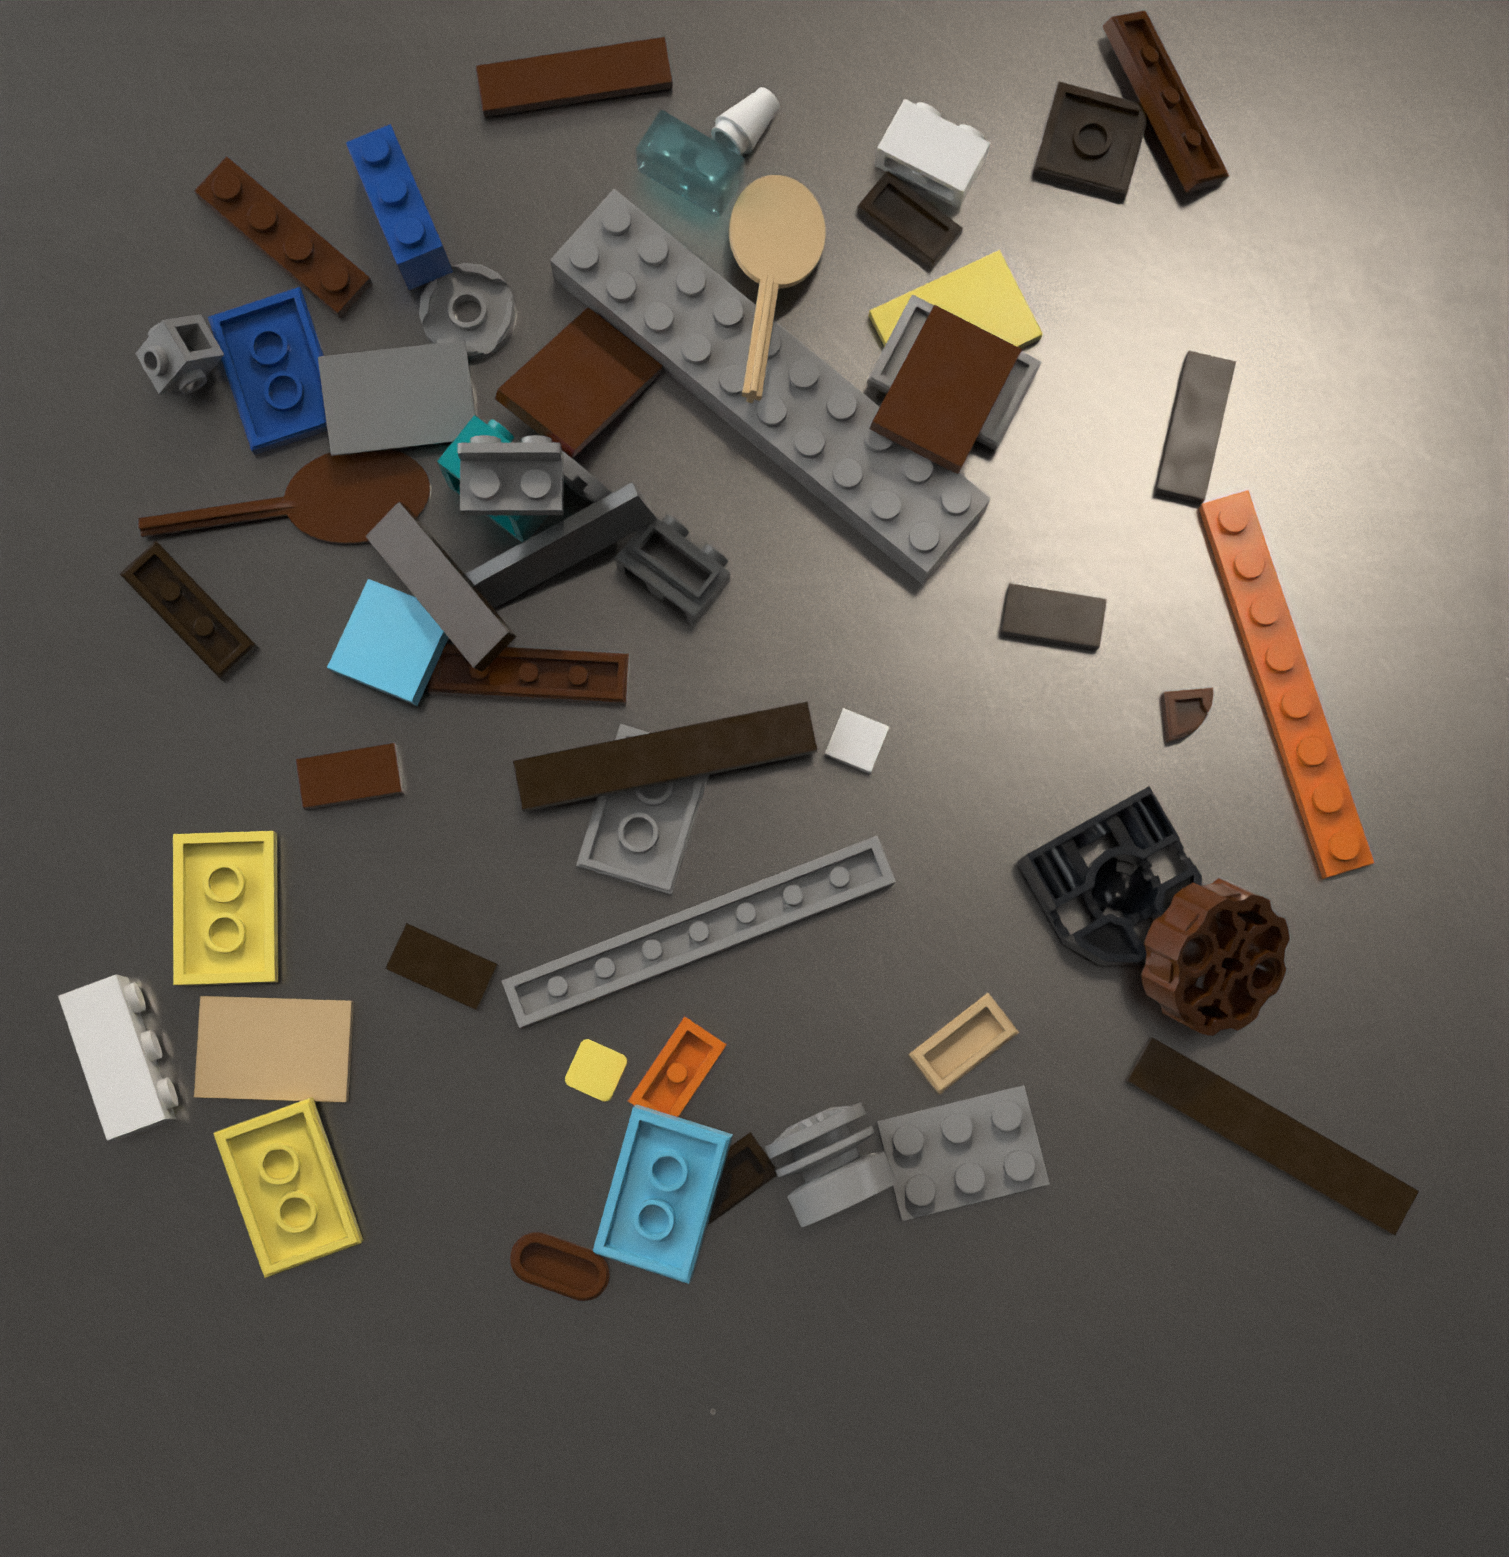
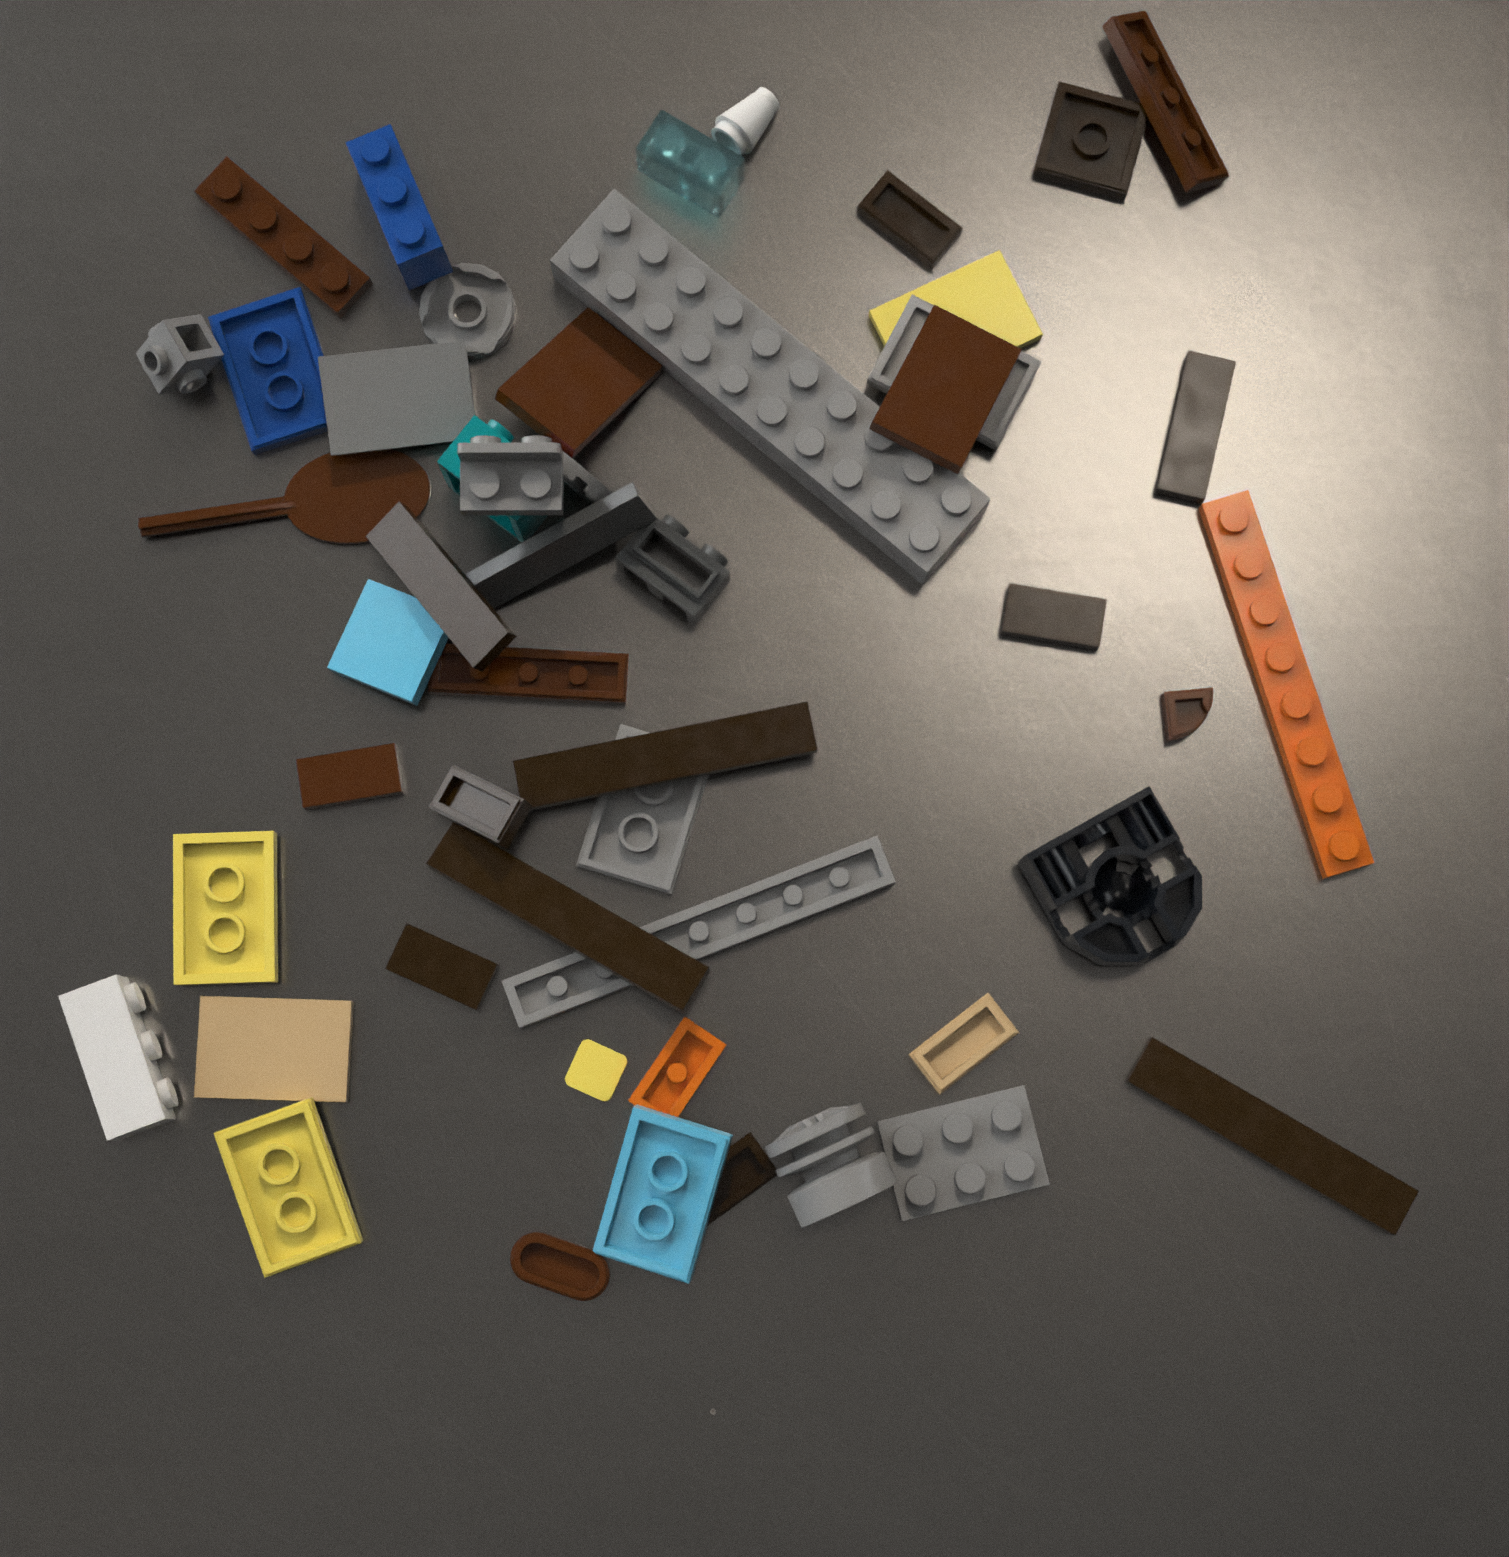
(189, 610): dark brown tile -> none
(480, 806): none -> tile
(569, 917): none -> dark brown tile
(574, 77): reddish brown tile -> none
(777, 243): tan piece -> none
(856, 741): white tile -> none
(932, 152): white brick -> none
(1215, 956): reddish brown connector -> none

